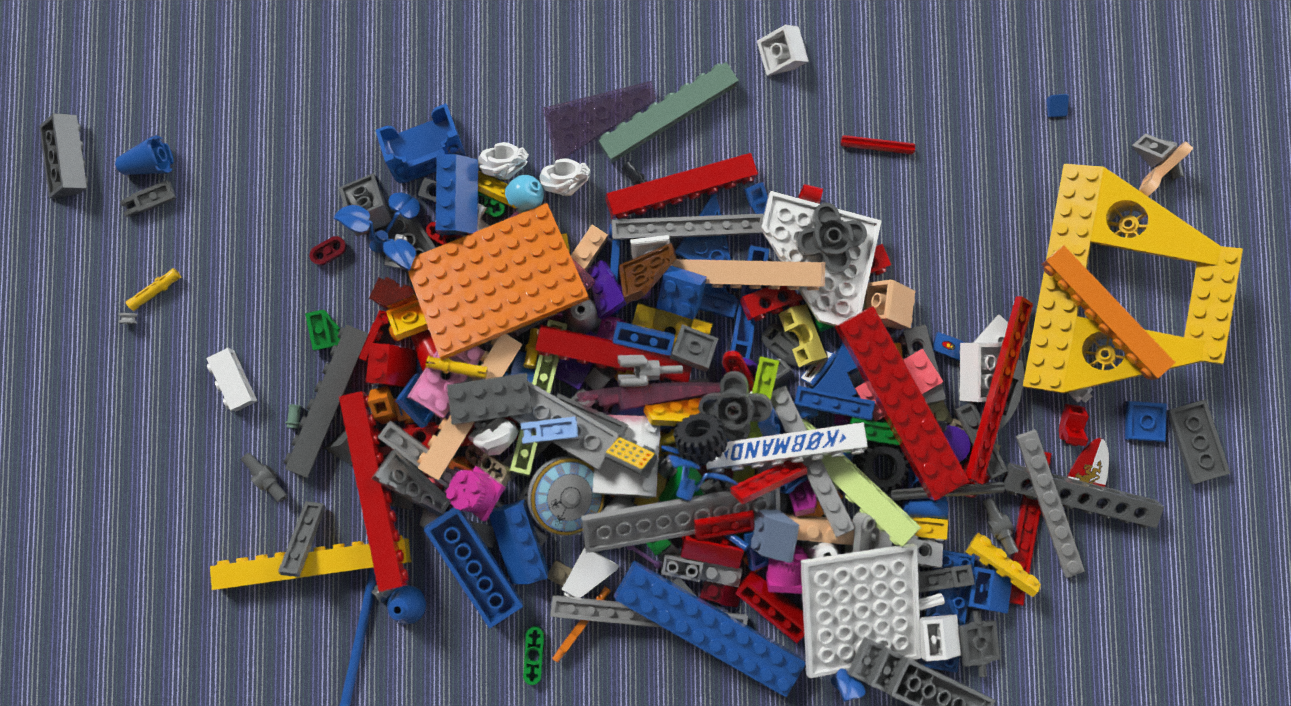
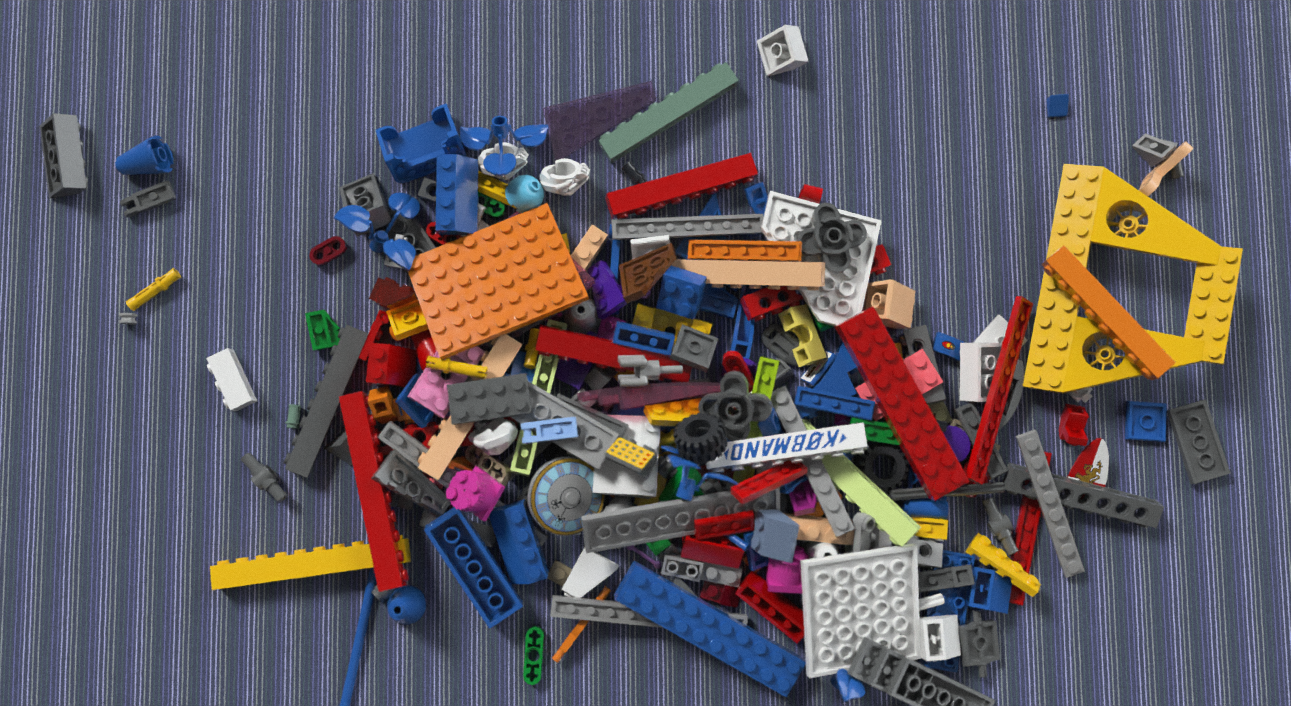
(302, 539): dark grey plate -> none
(495, 163): none -> blue plant
(745, 250): none -> orange tile
(877, 144): red axle -> none

